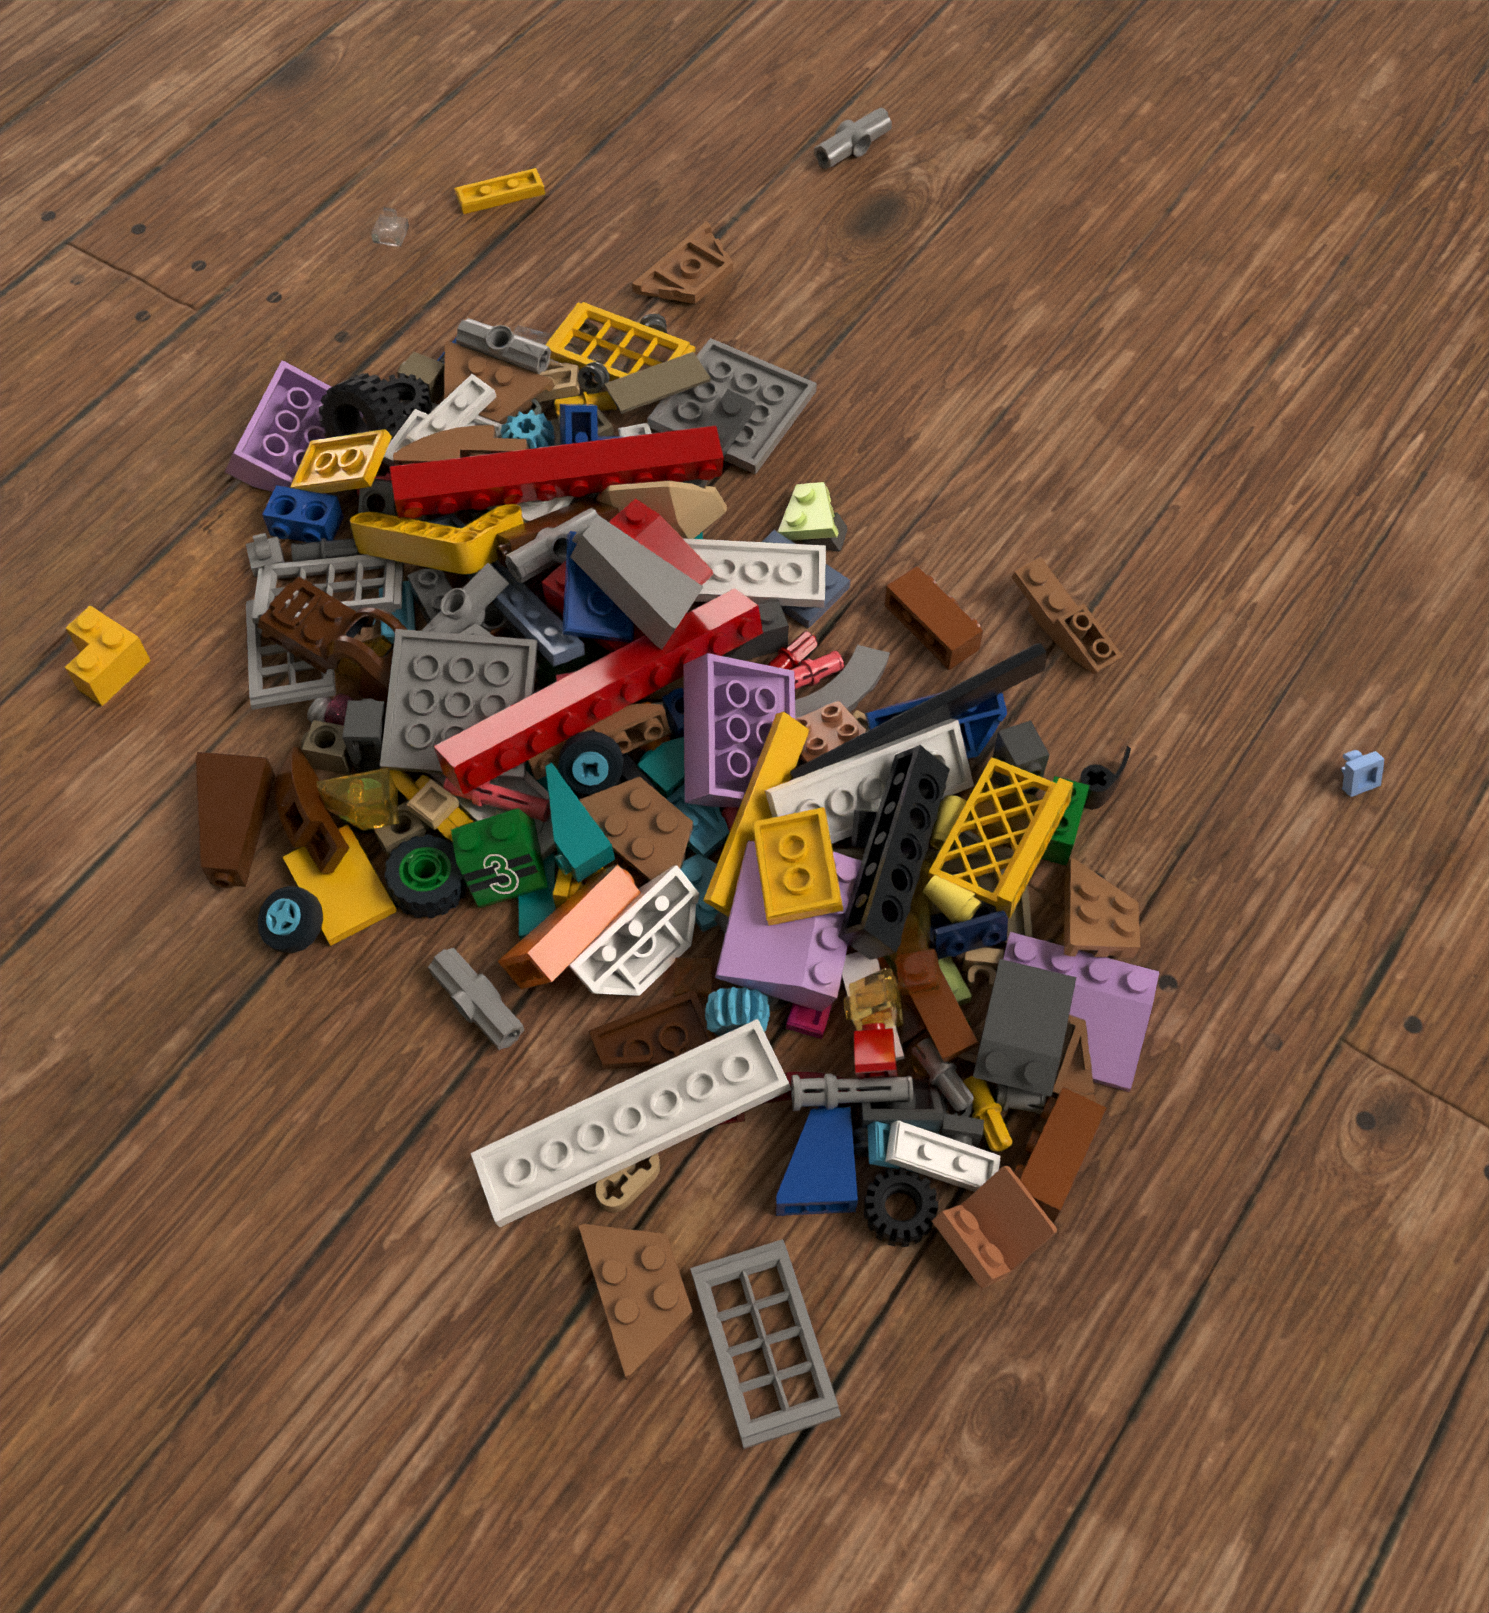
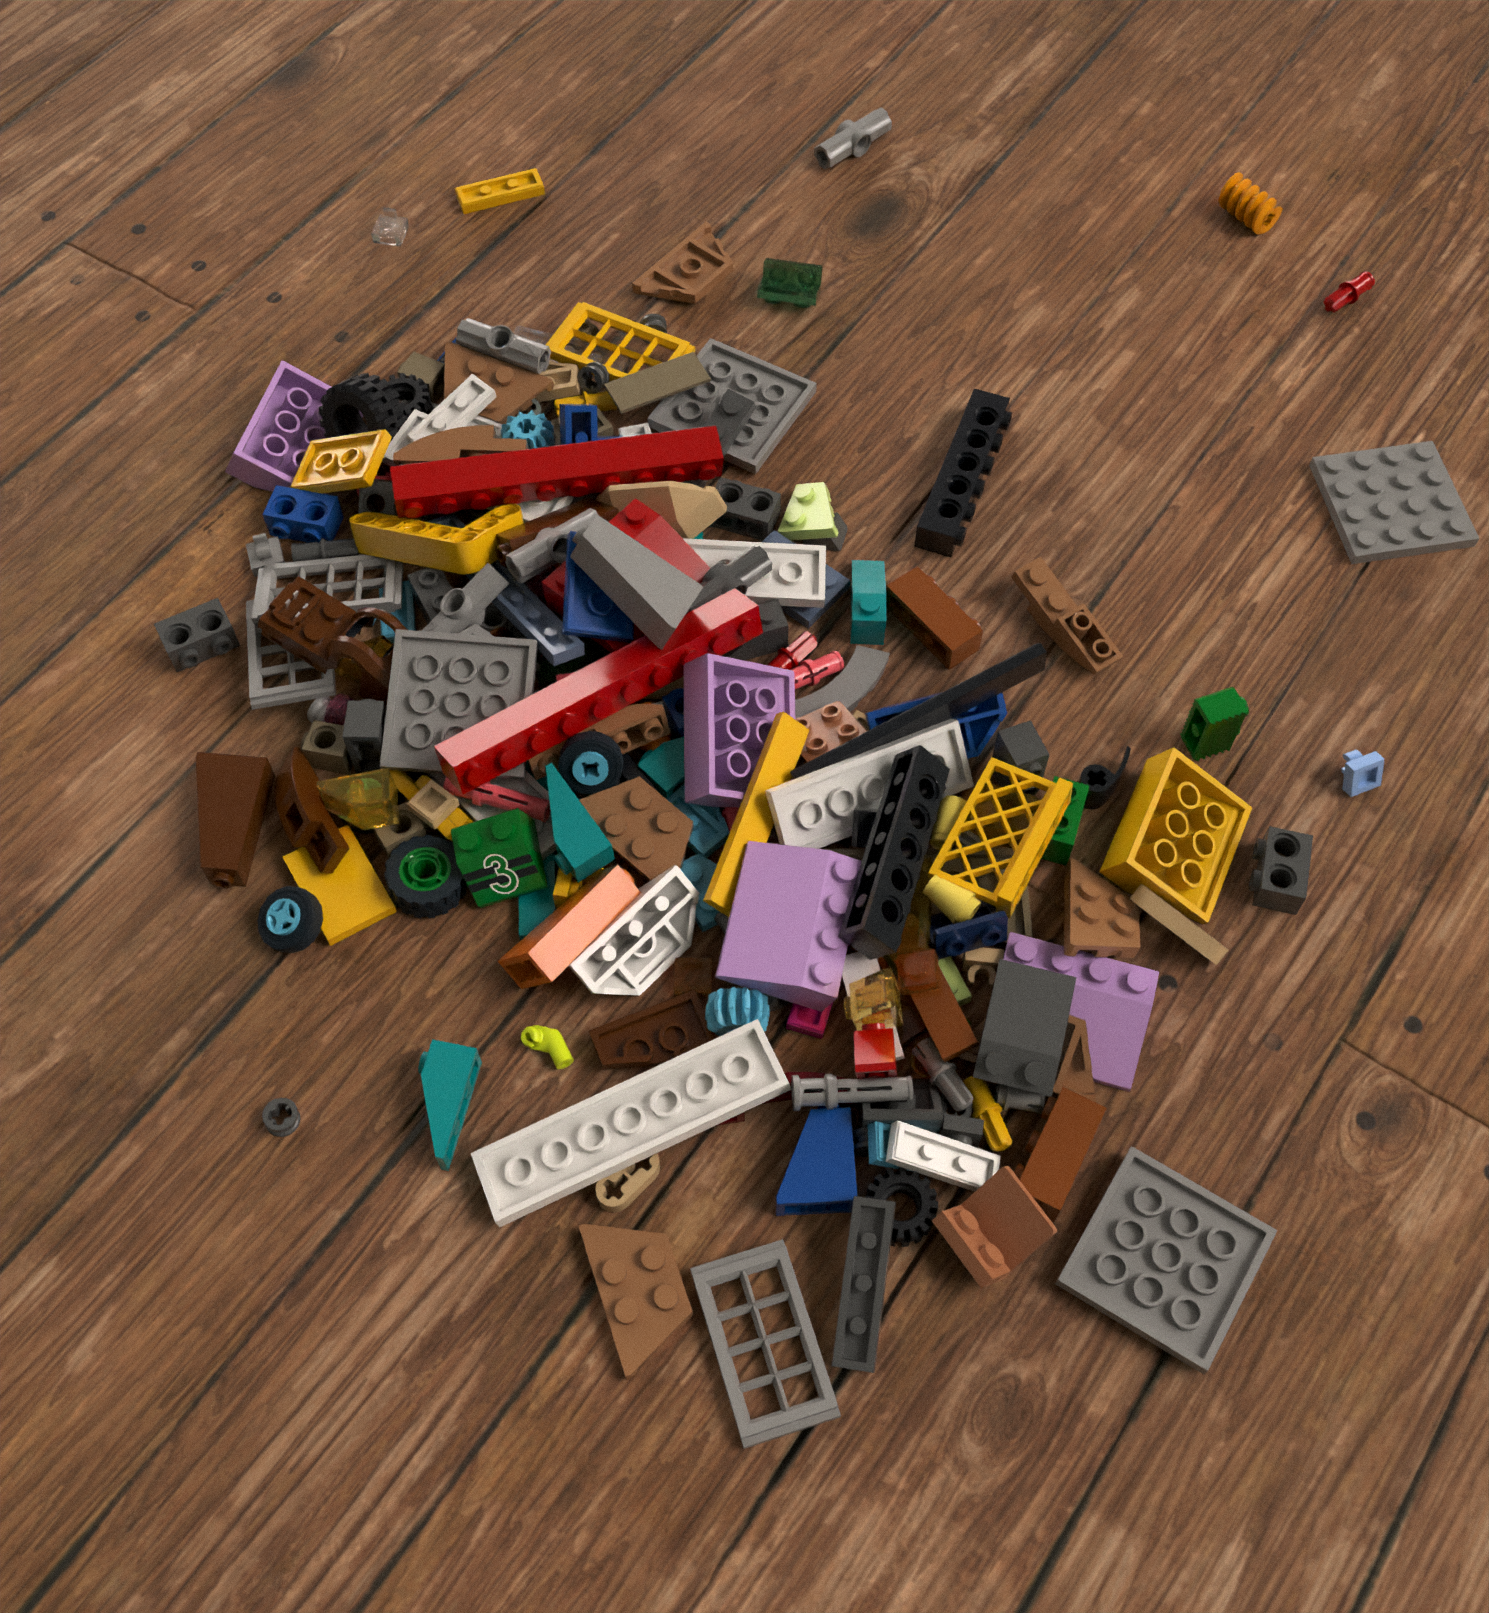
(106, 656): yellow brick -> none
(197, 635): none -> dark grey brick
(289, 1124): none -> dark grey bush
(448, 1084): none -> teal slope
(476, 998): light grey piece -> none
(548, 1041): none -> neon yellow arm
(737, 574): none -> dark grey piece
(749, 509): none -> dark grey brick
(790, 282): none -> clear green bracket
(796, 866): yellow tile -> none
(864, 1284): none -> dark grey plate
(868, 602): none -> teal slope
(962, 473): none -> black brick
(1167, 1259): none -> light grey plate
(1177, 835): none -> yellow slope
(1179, 924): none -> tan beam
(1214, 723): none -> green brick
(1248, 204): none -> light orange piece
(1288, 871): none -> dark grey brick
(1349, 292): none -> red axle
(1393, 502): none -> light grey plate

